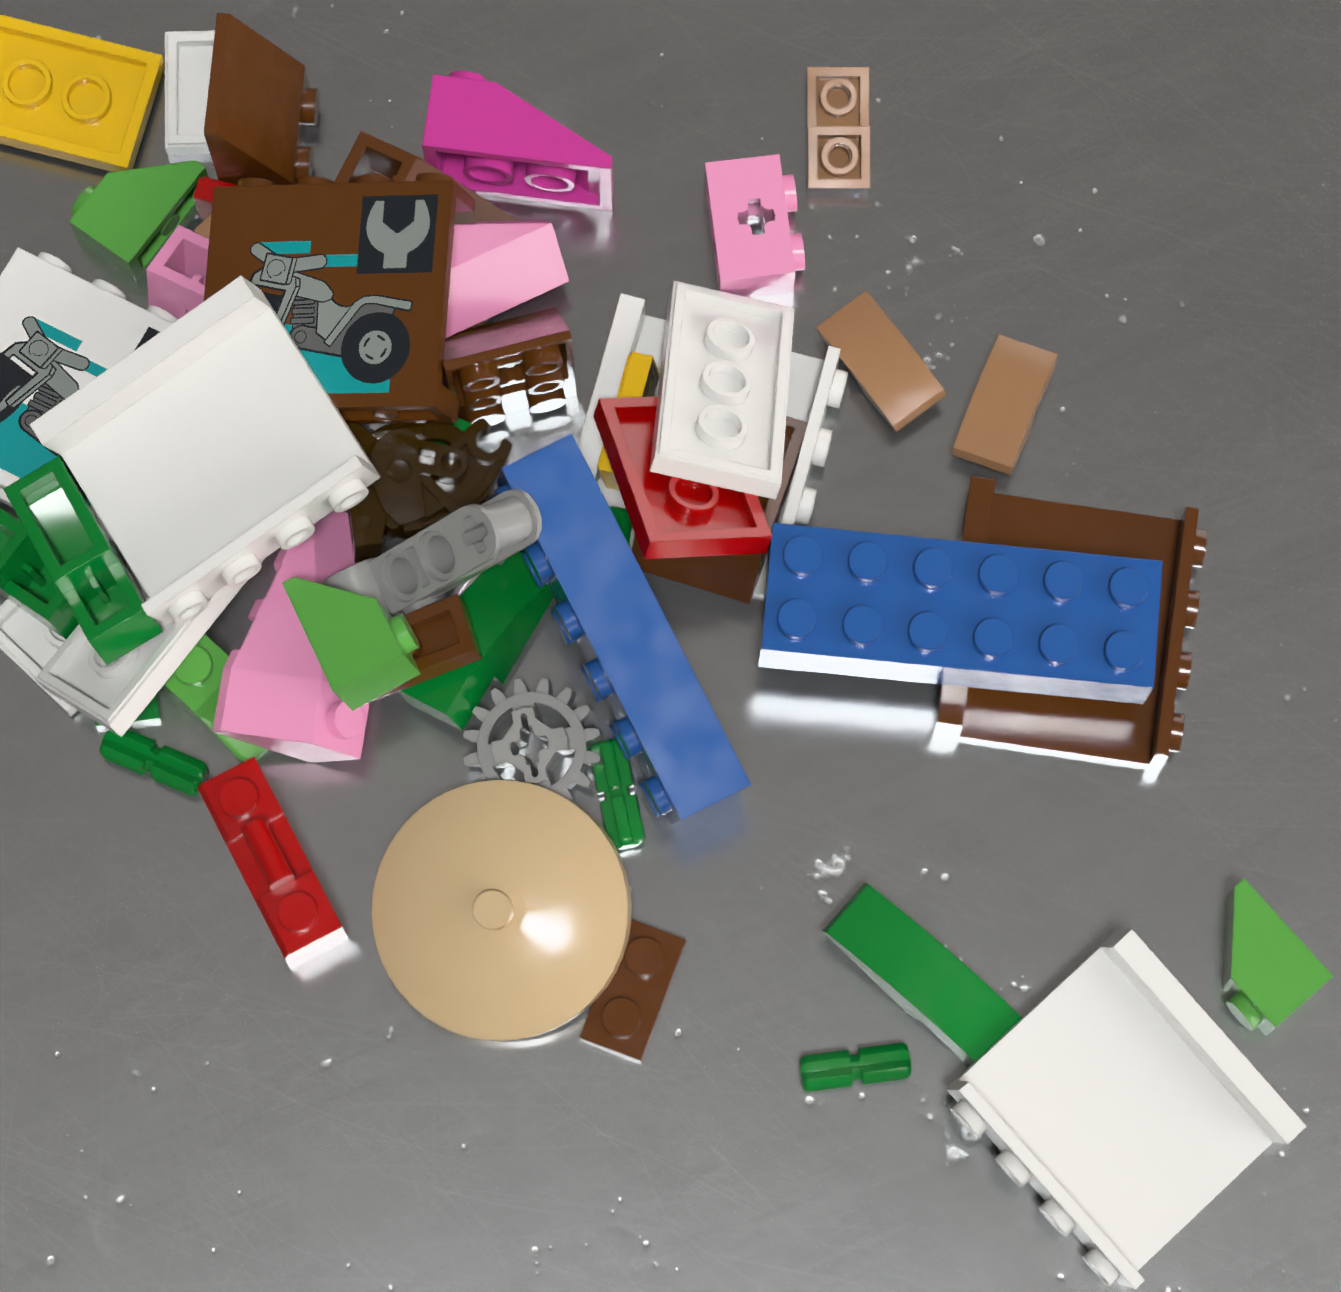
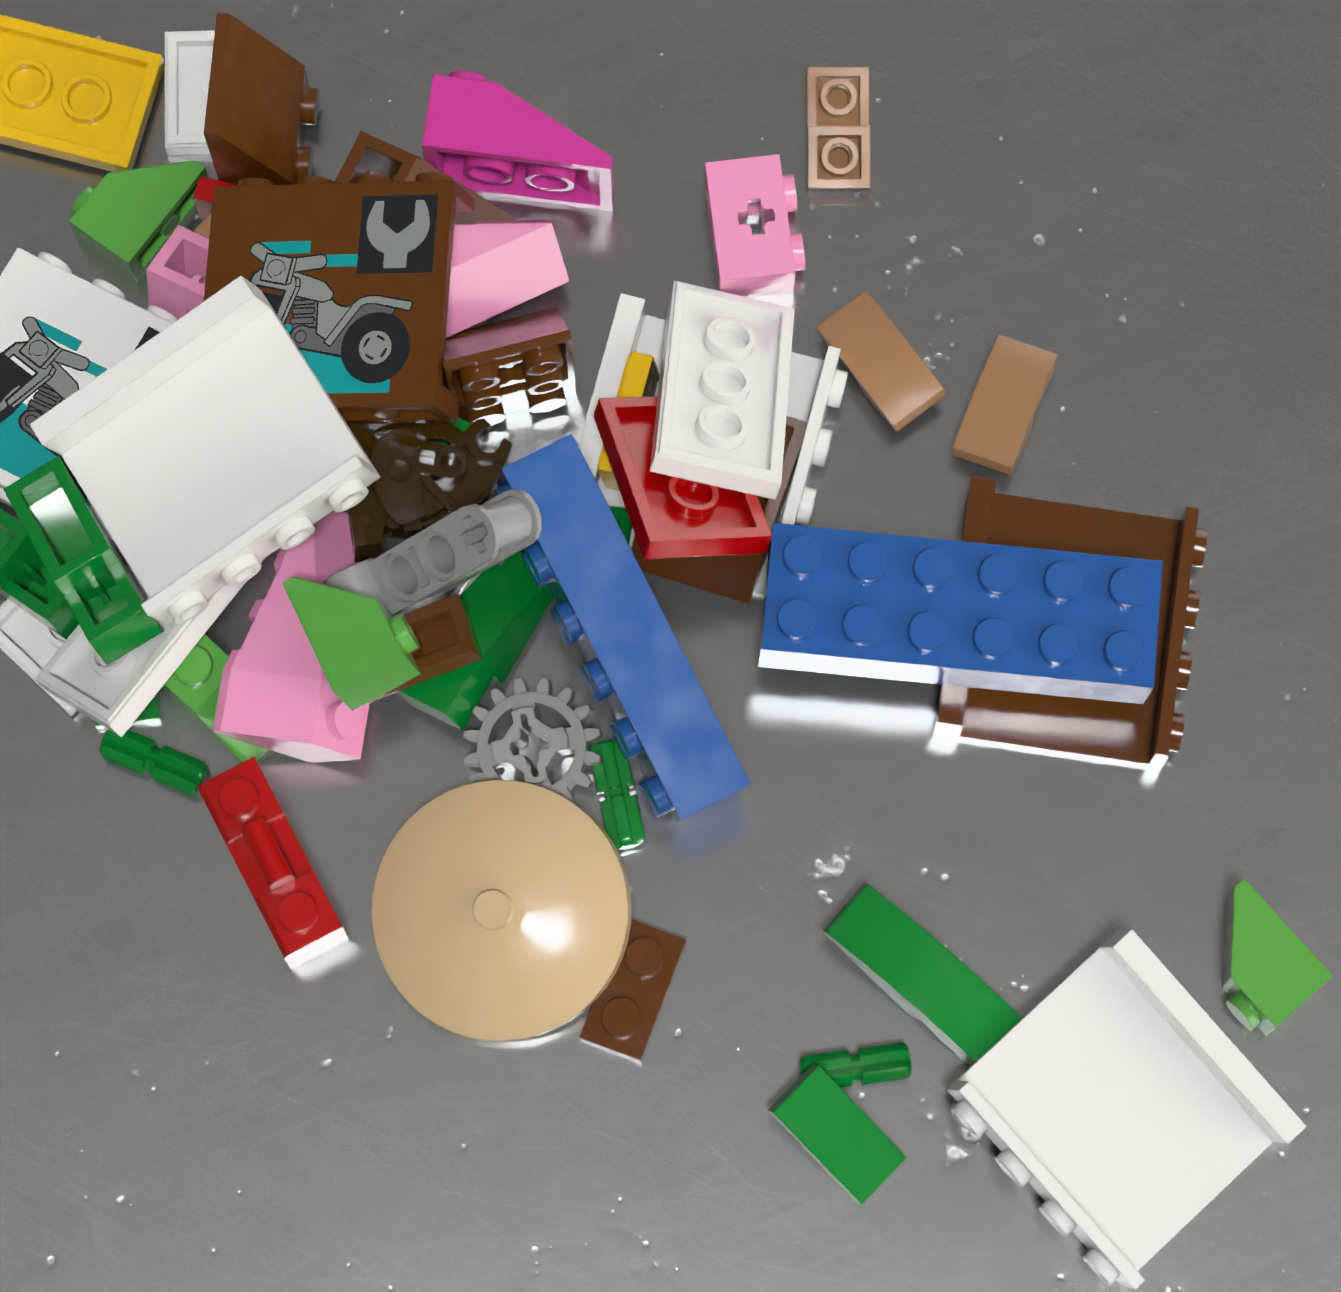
(837, 1134): none -> green tile

